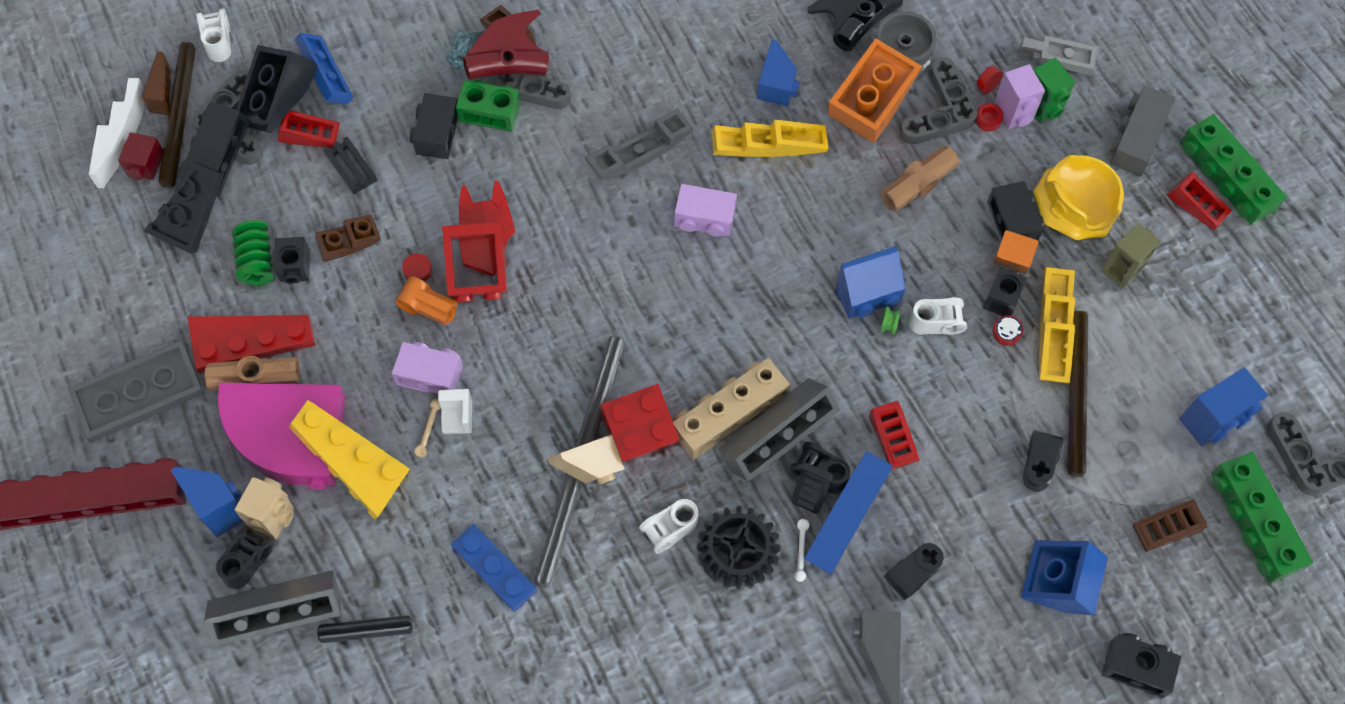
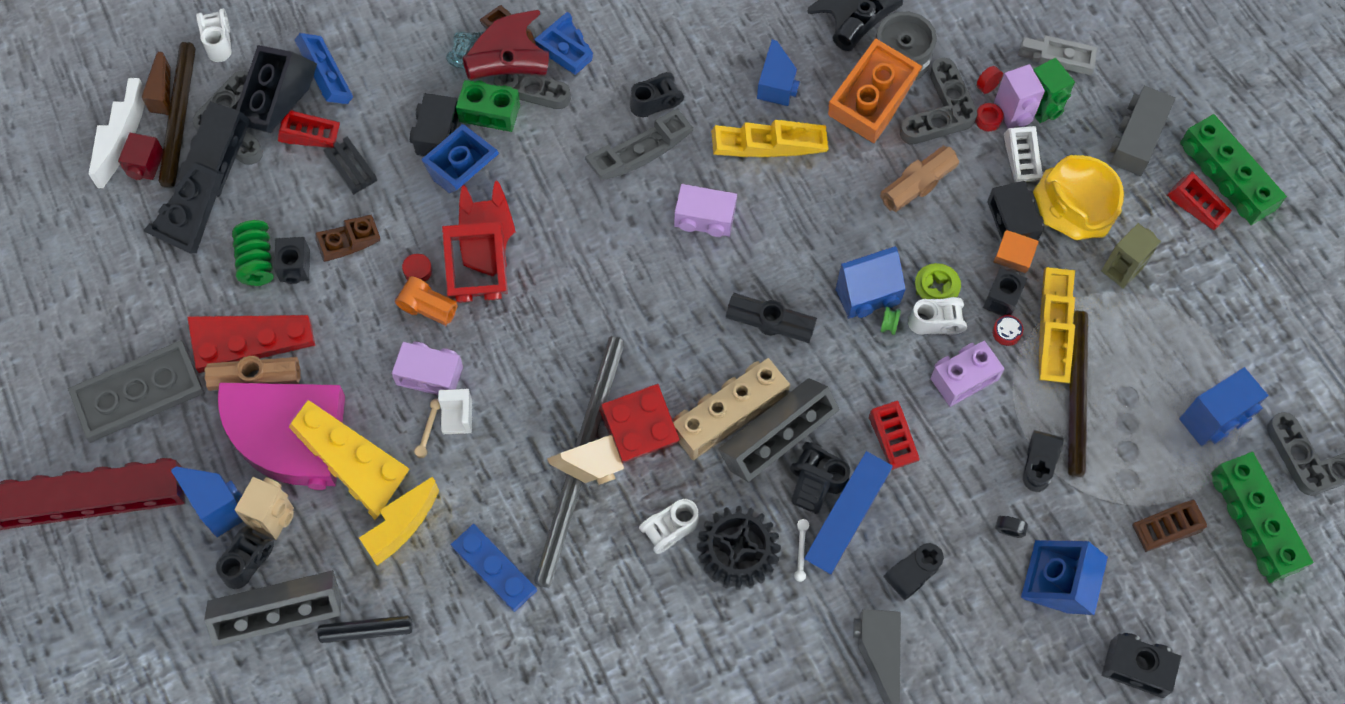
(401, 521): none -> yellow slope
(458, 158): none -> blue slope
(565, 44): none -> blue wing
(659, 94): none -> black piece
(788, 322): none -> black piece
(941, 274): none -> lime gear
(966, 373): none -> lavender brick
(1011, 526): none -> black tile
(1030, 135): none -> white slope

